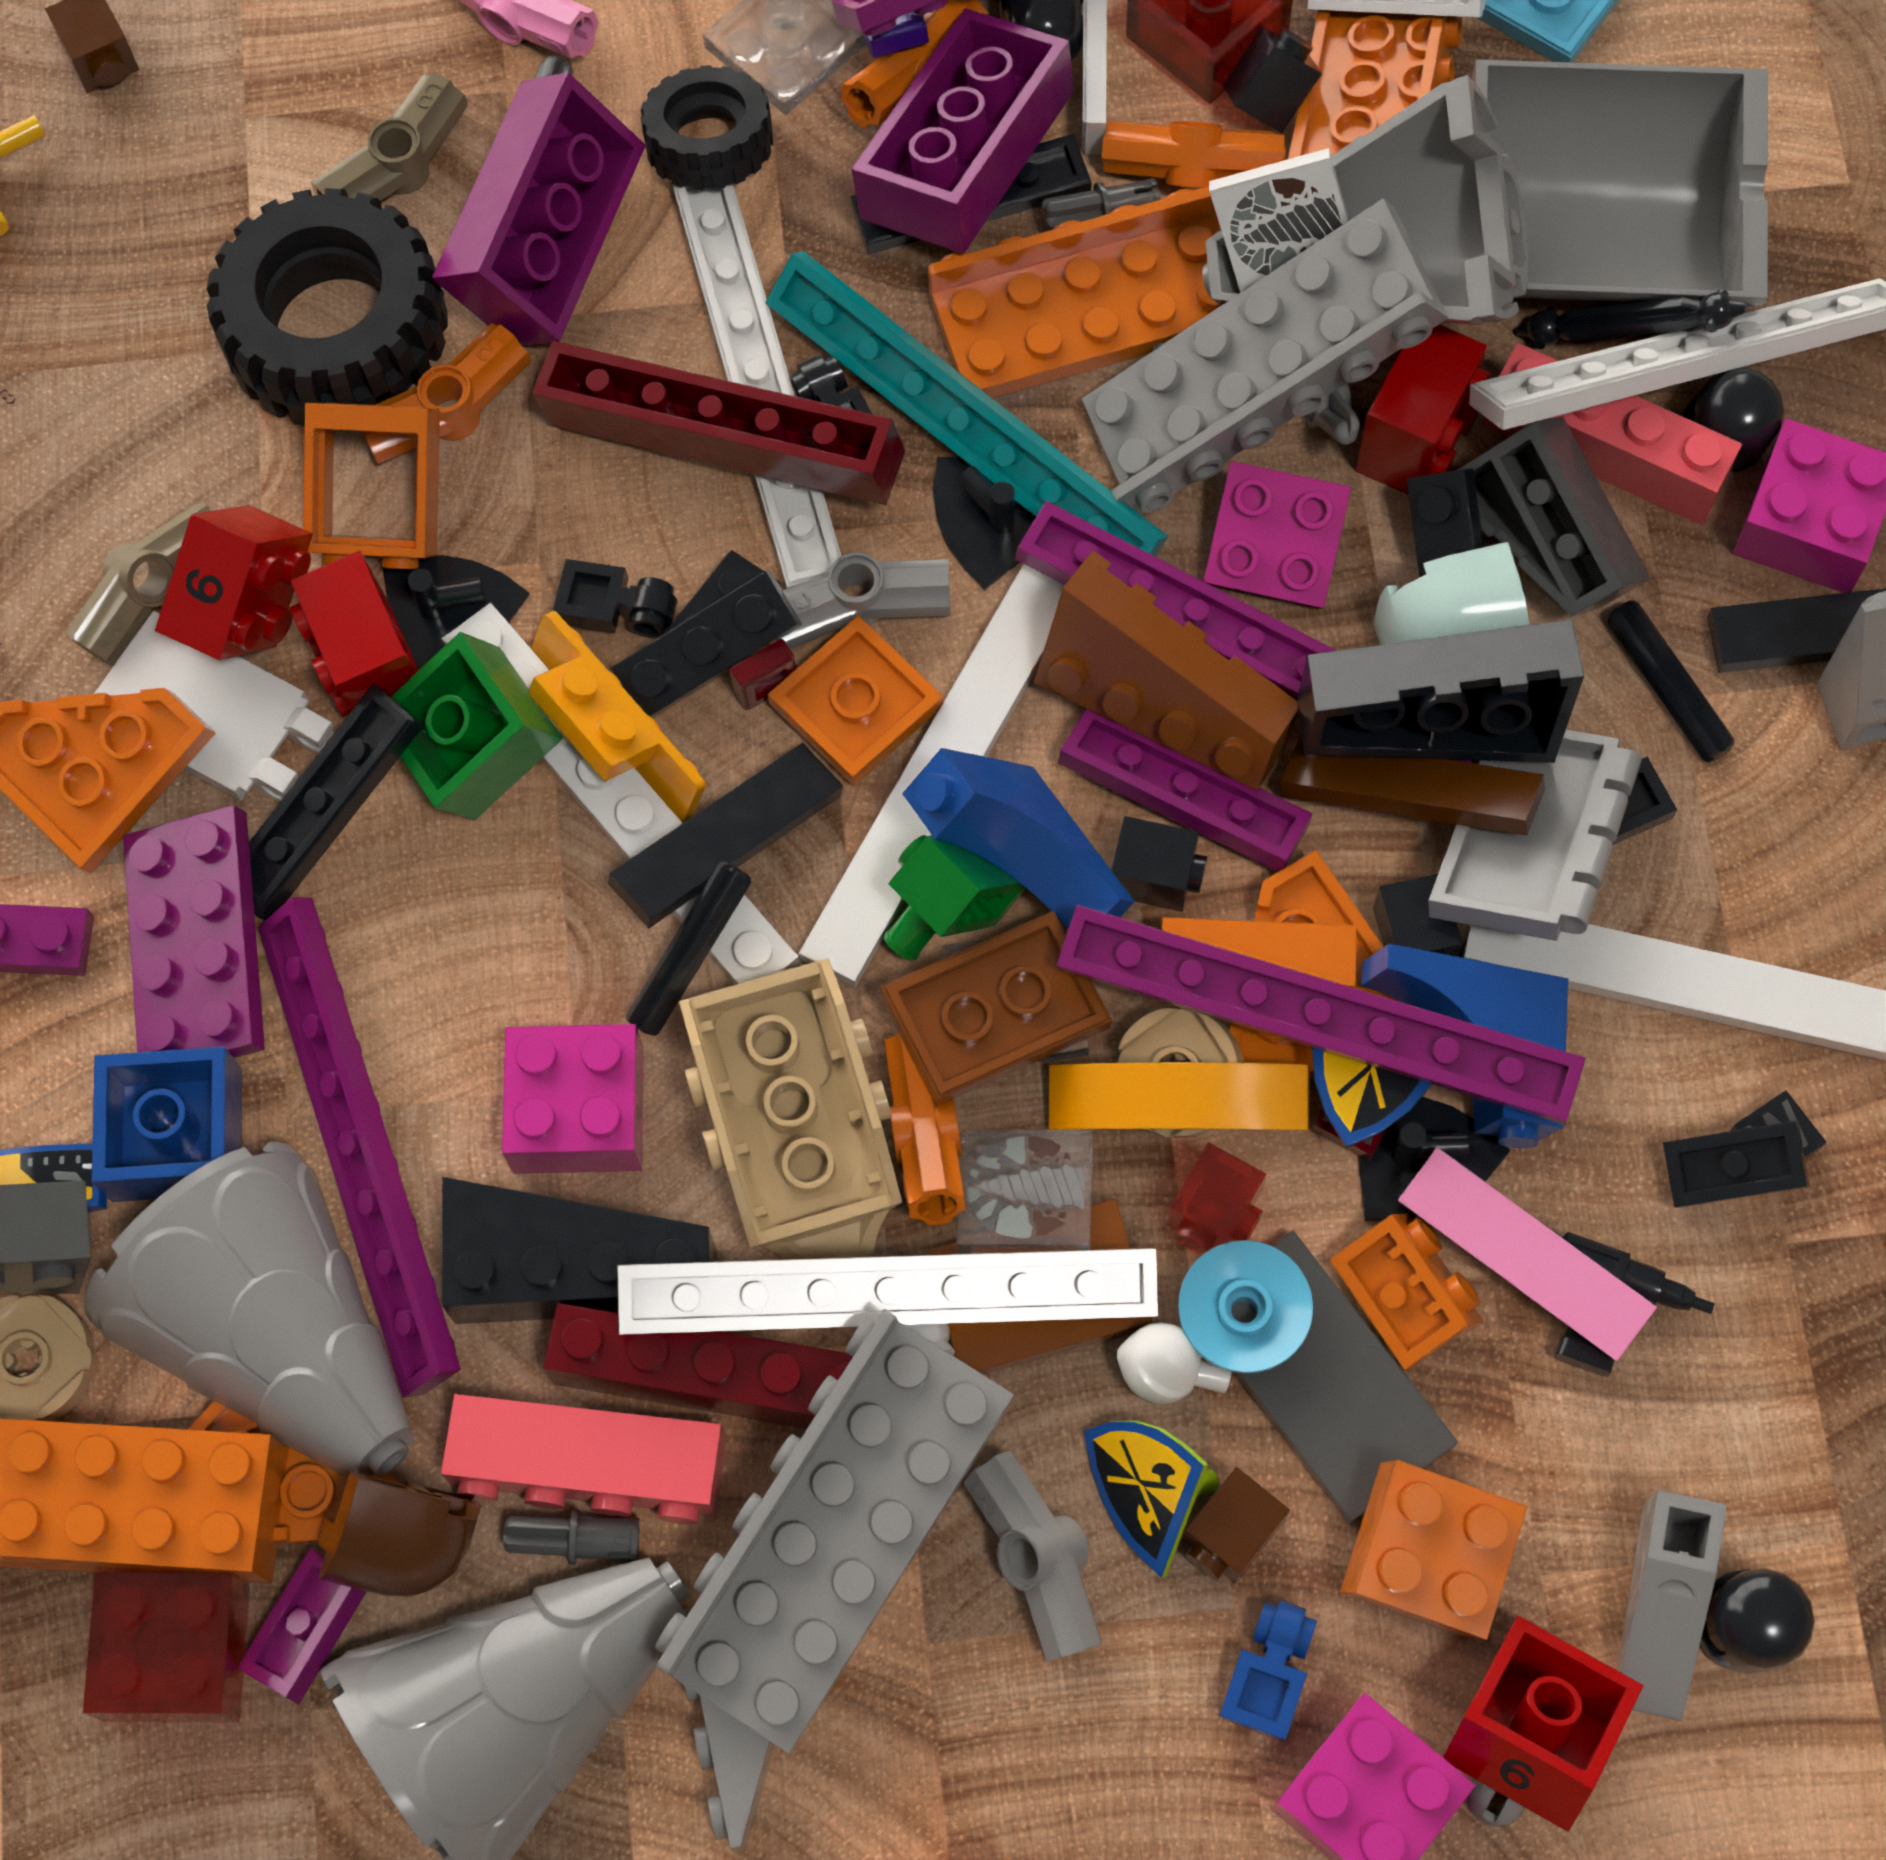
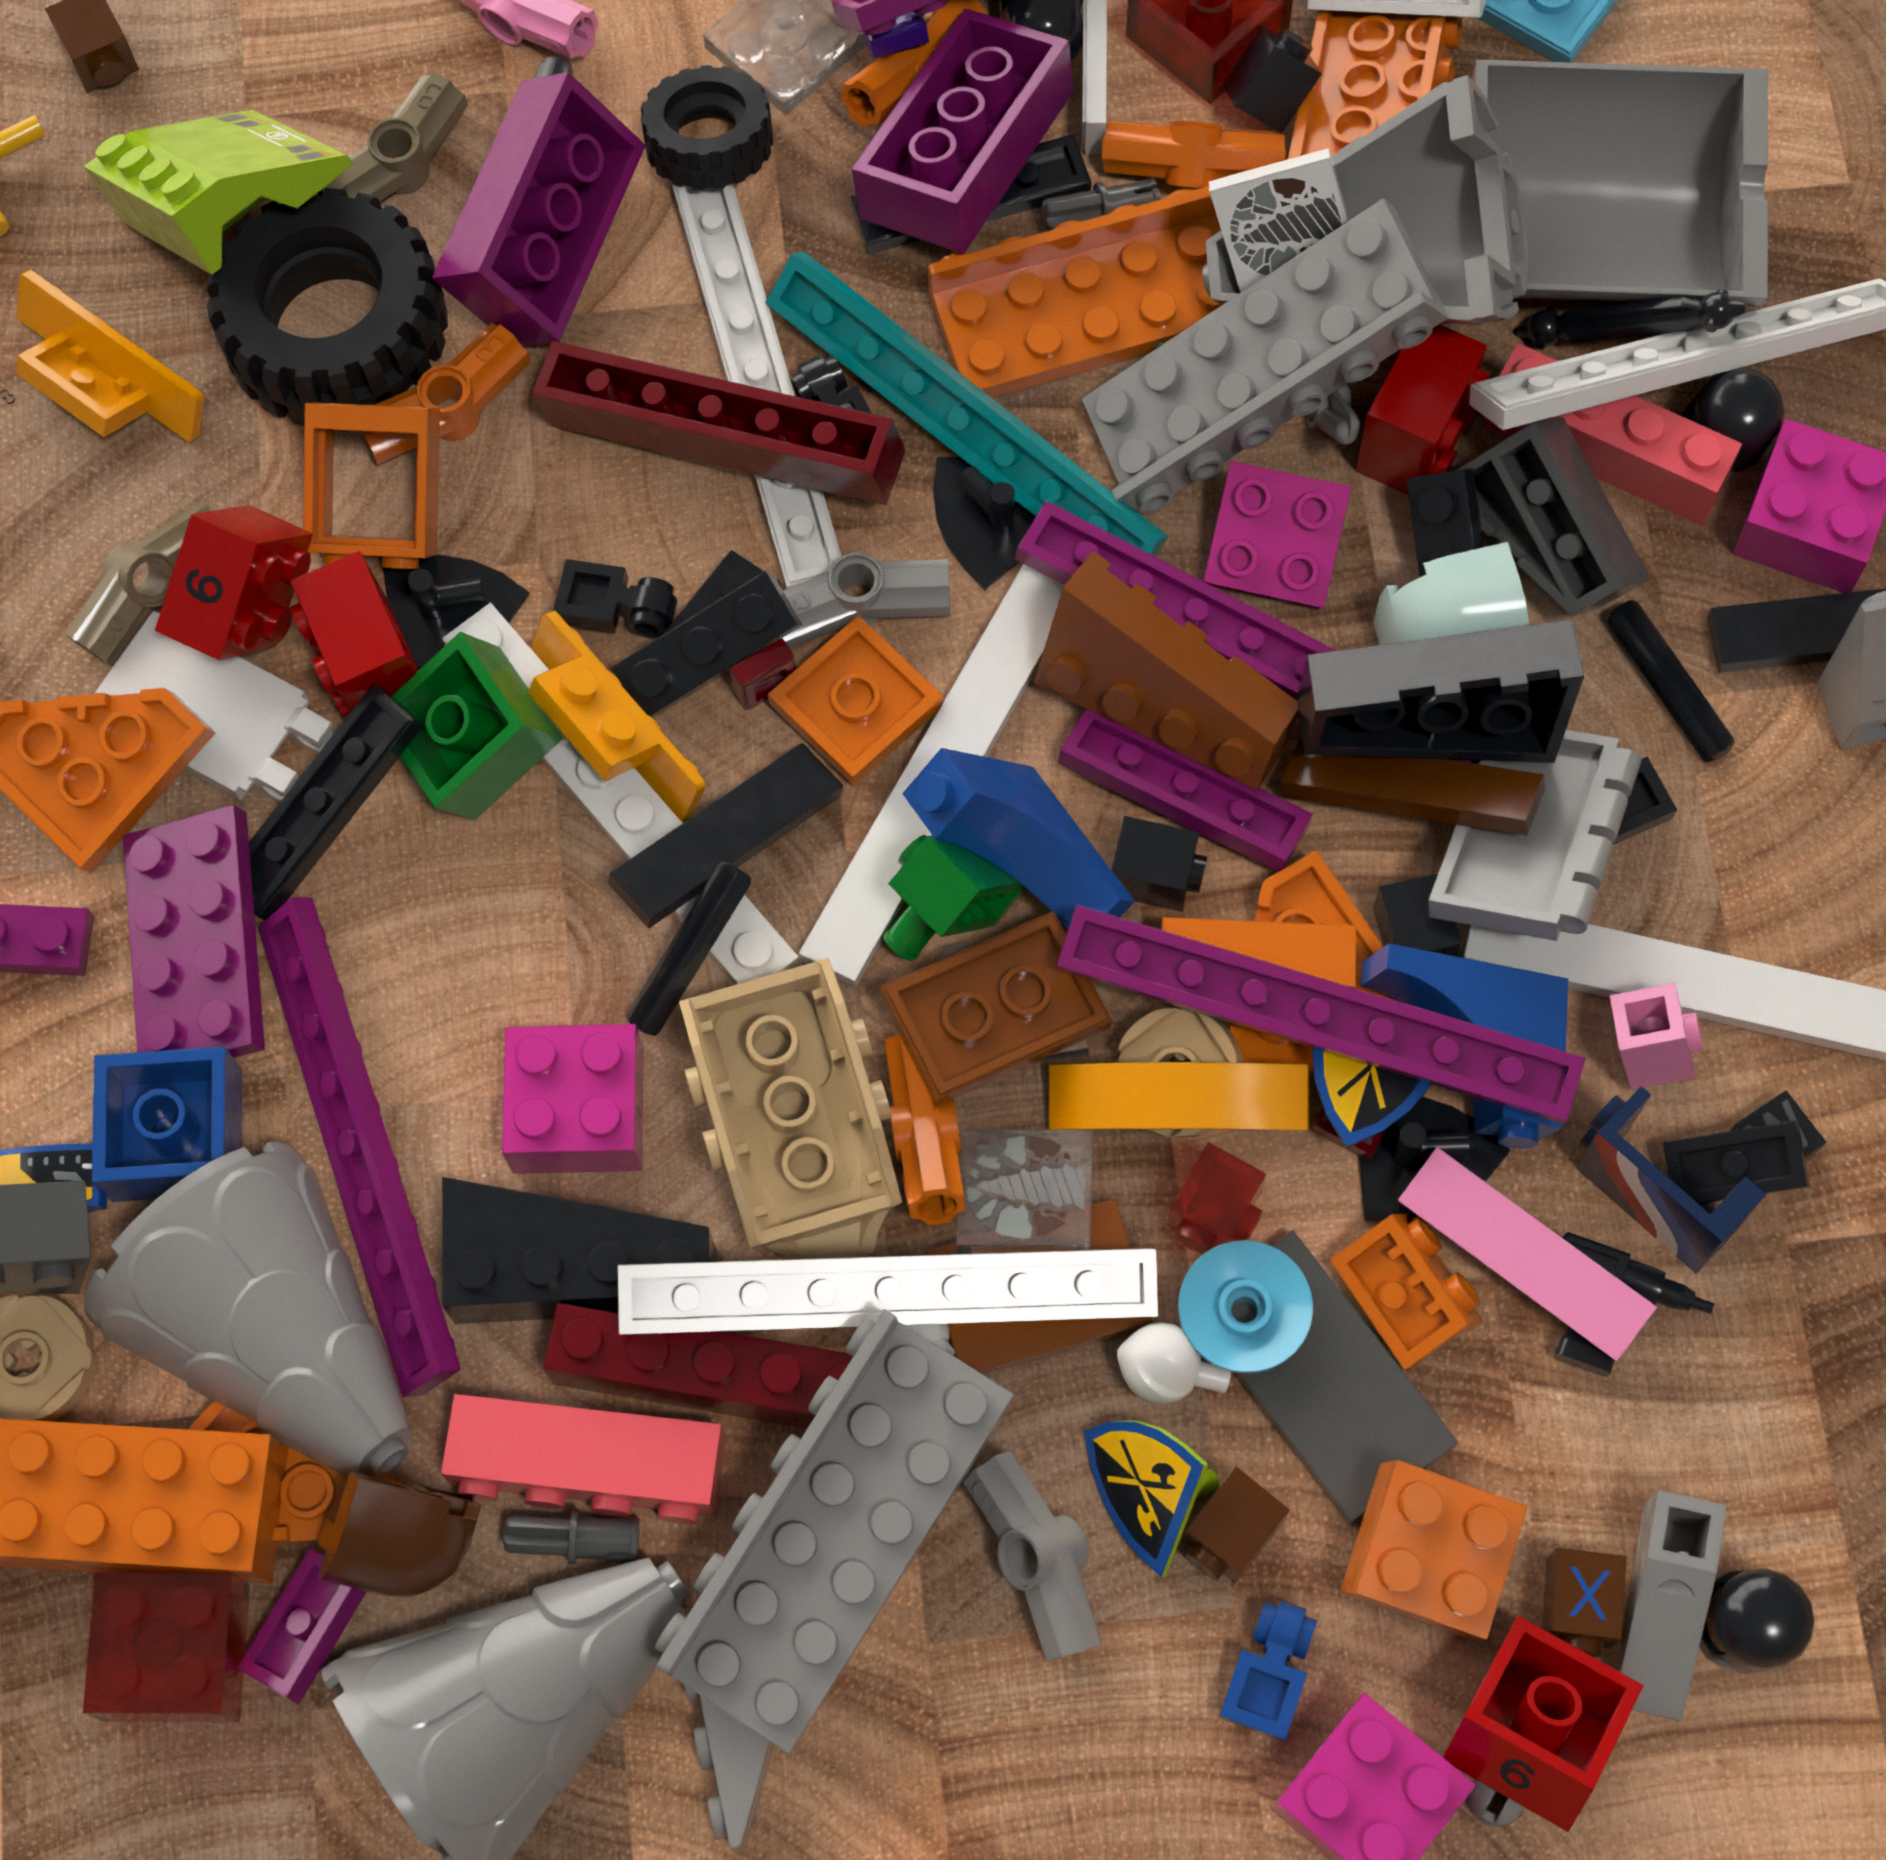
(97, 369): none -> light orange bracket
(205, 174): none -> lime piece
(1584, 1598): none -> reddish brown brick
(1653, 1197): none -> dark blue panel
(1655, 1036): none -> bright pink brick

